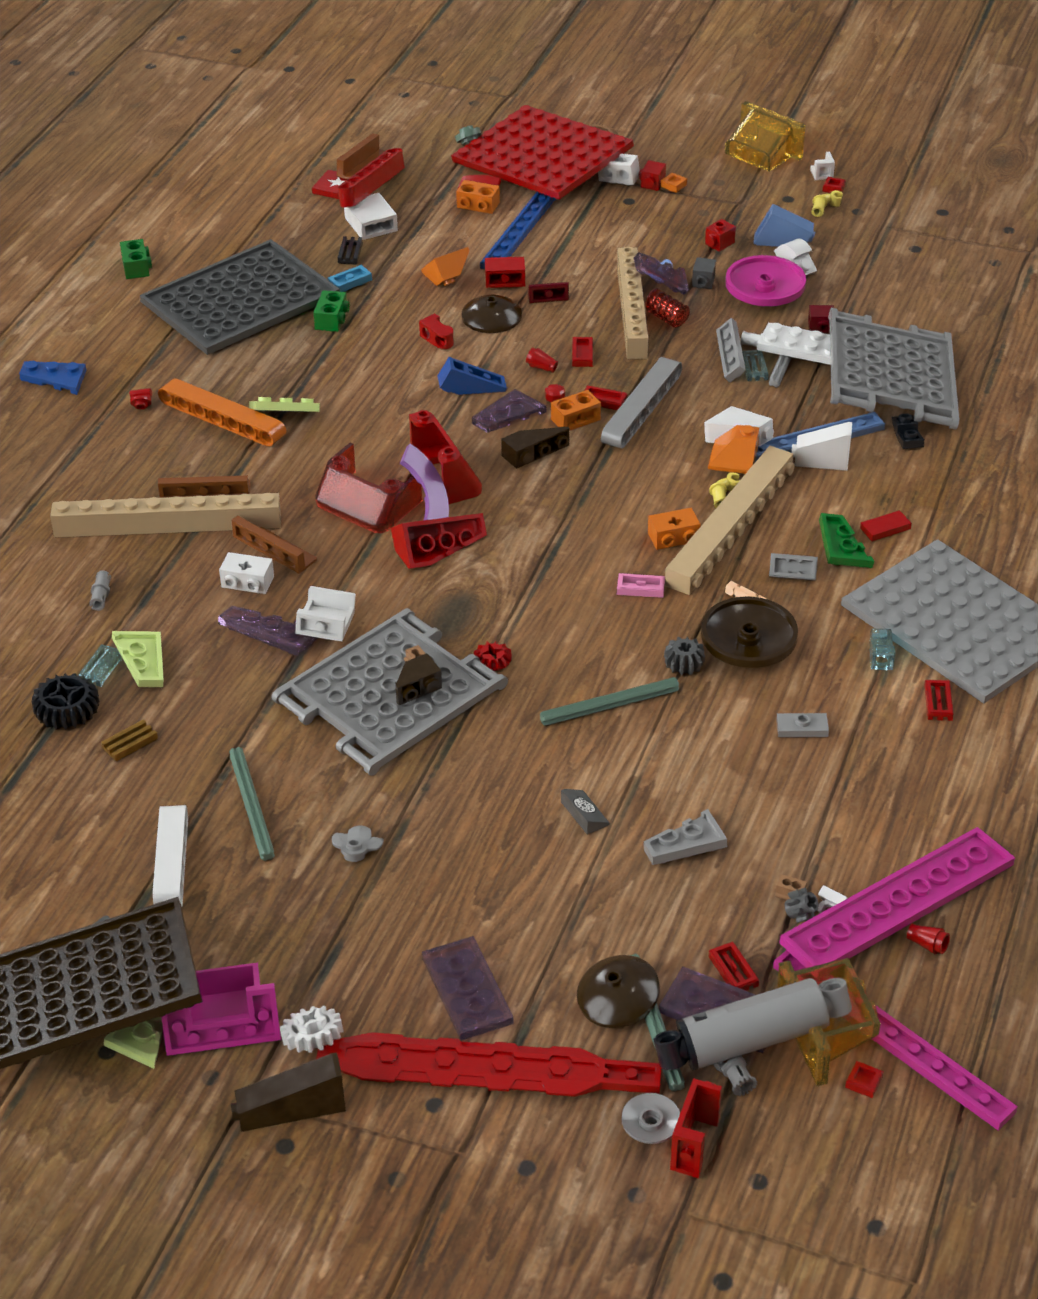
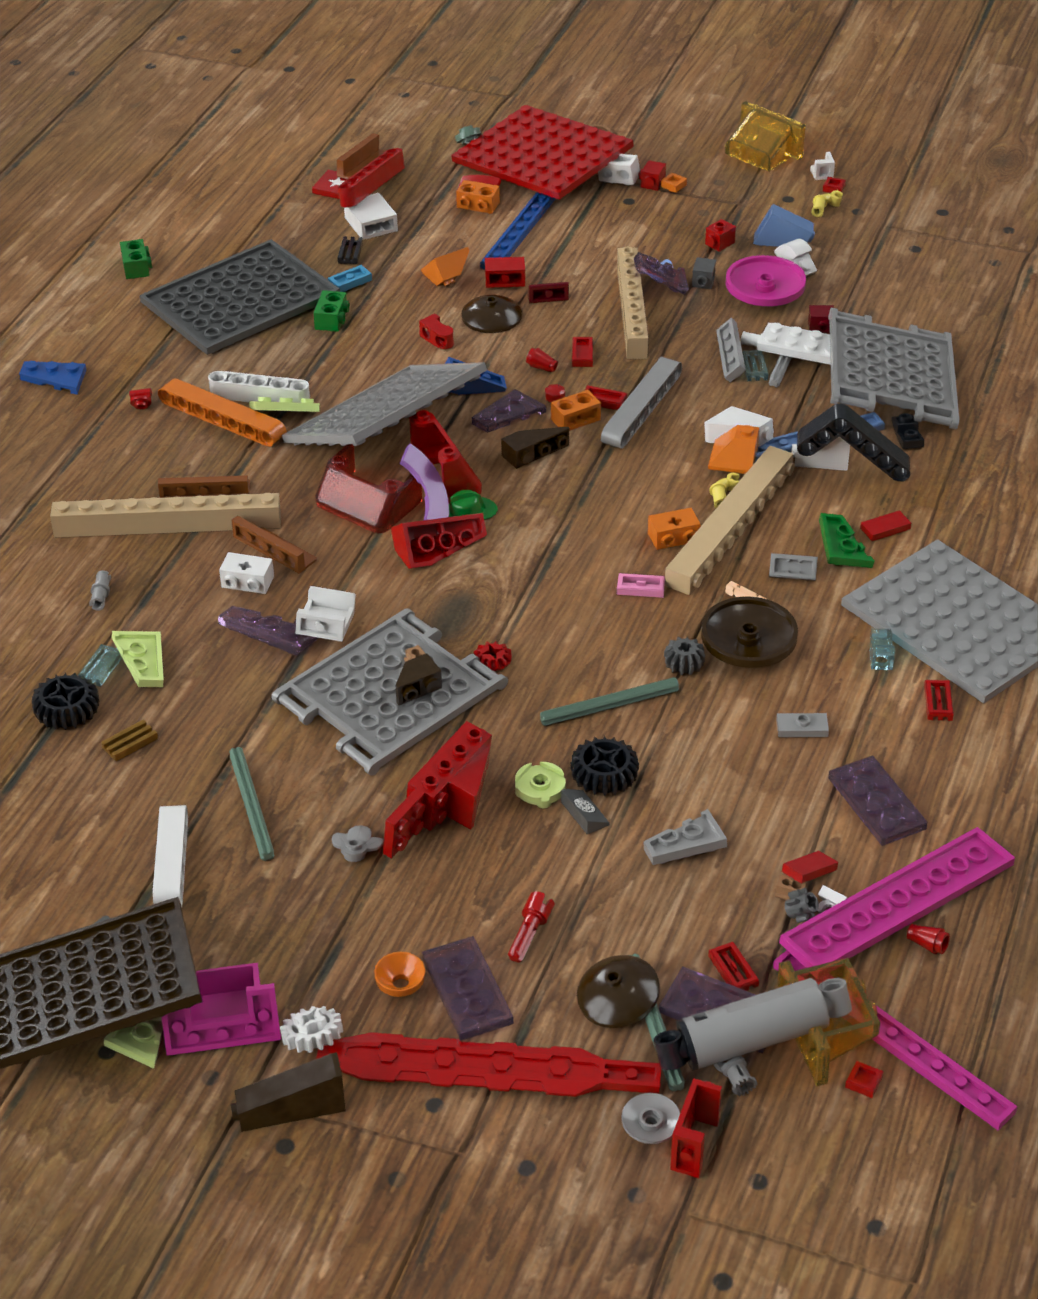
(249, 387): none -> white beam
(384, 404): none -> light grey plate
(399, 966): none -> orange piece
(443, 787): none -> red wedge
(469, 502): none -> green piece
(534, 914): none -> red piece
(536, 794): none -> yellowish green plate
(598, 762): none -> black gear
(667, 308): clear red piece -> none
(809, 867): none -> red tile
(857, 432): none -> black beam
(877, 800): none -> clear purple plate

